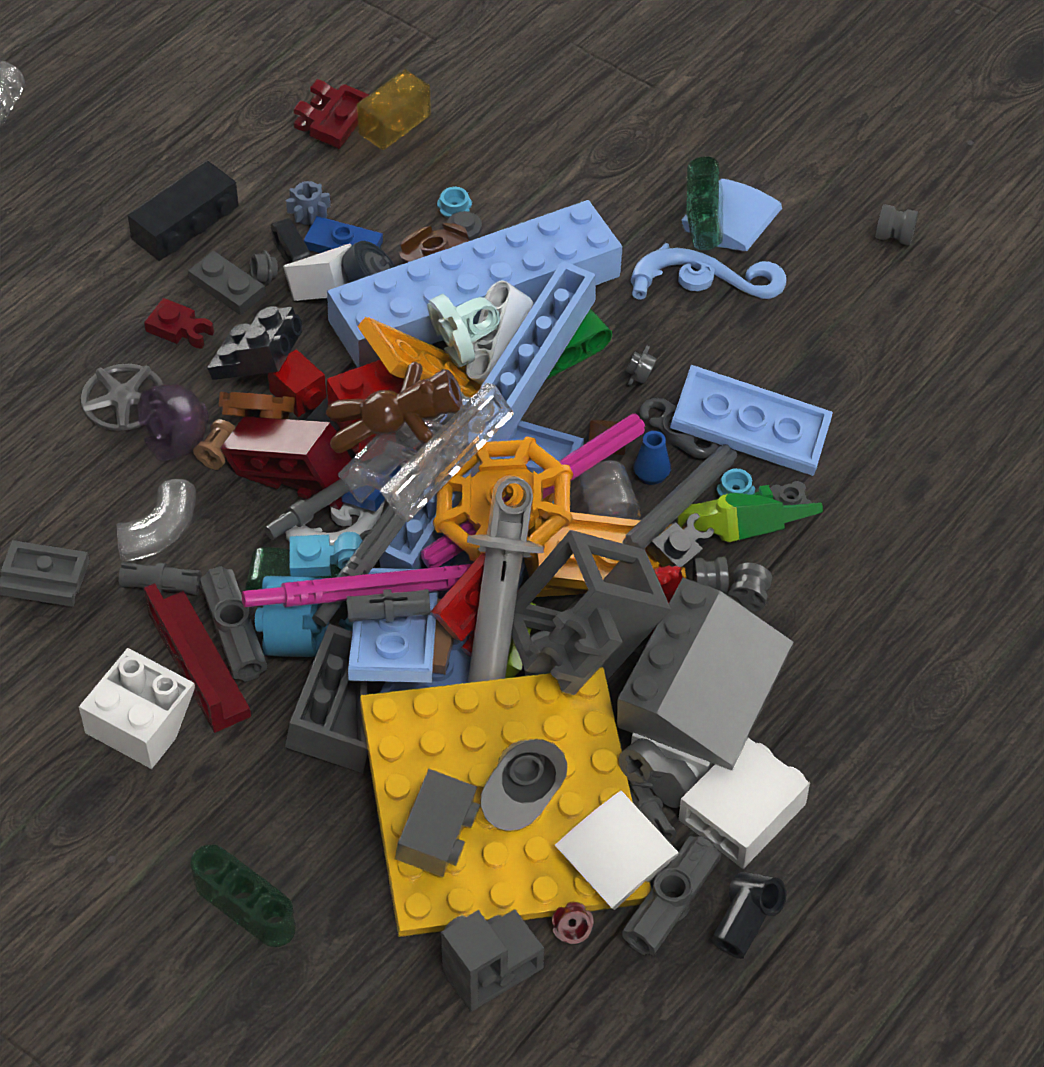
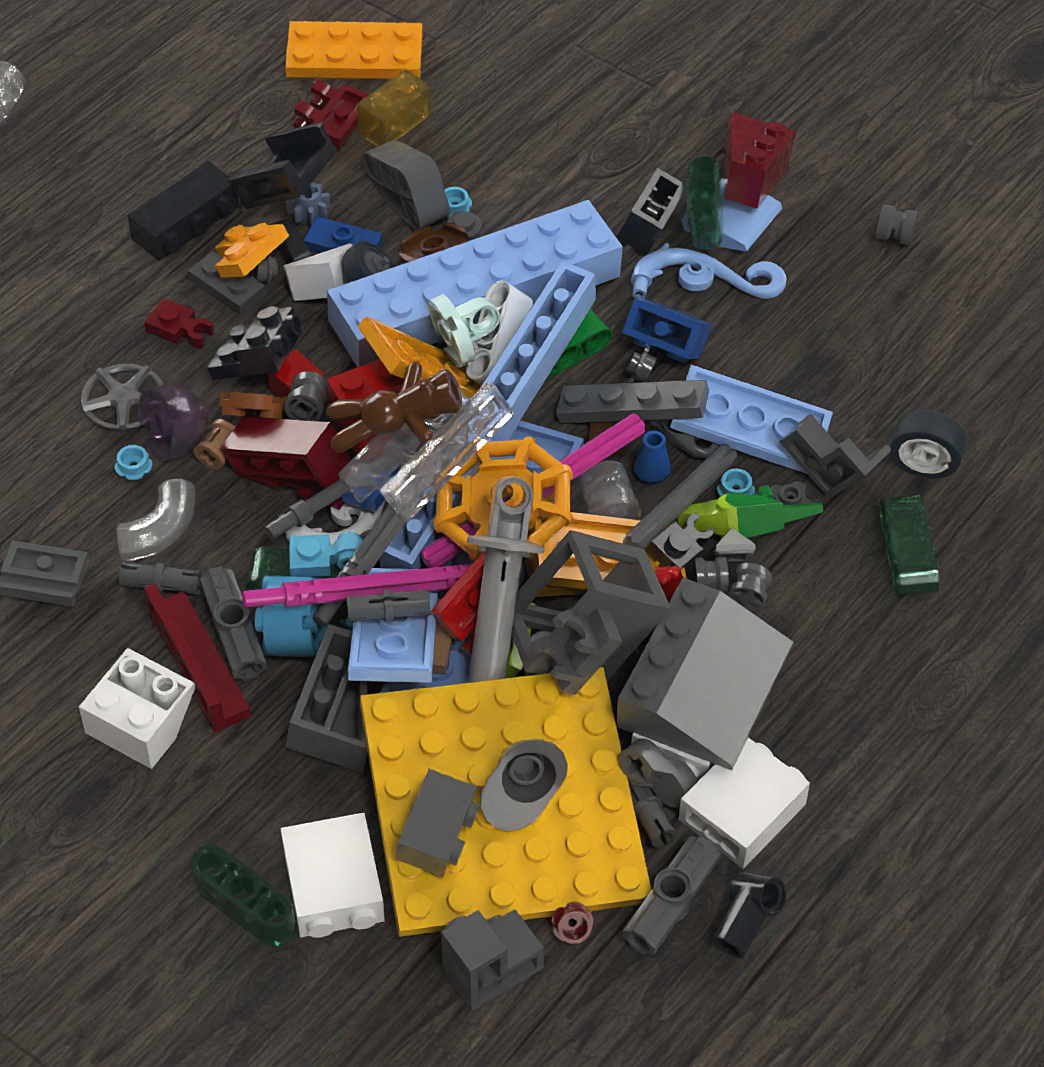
(135, 456): none -> medium azure plate
(247, 247): none -> light orange plate
(296, 162): none -> black panel
(306, 397): none -> dark grey wheel
(332, 875): none -> white brick
(353, 49): none -> light orange plate
(408, 183): none -> dark grey beam
(617, 849): white slope -> none
(645, 399): none -> dark grey plate
(651, 211): none -> black brick
(666, 328): none -> blue brick
(734, 547): none -> light grey slope
(754, 158): none -> dark red wedge
(826, 462): none -> dark grey panel
(909, 544): none -> clear green beam
(928, 444): none -> black wheel

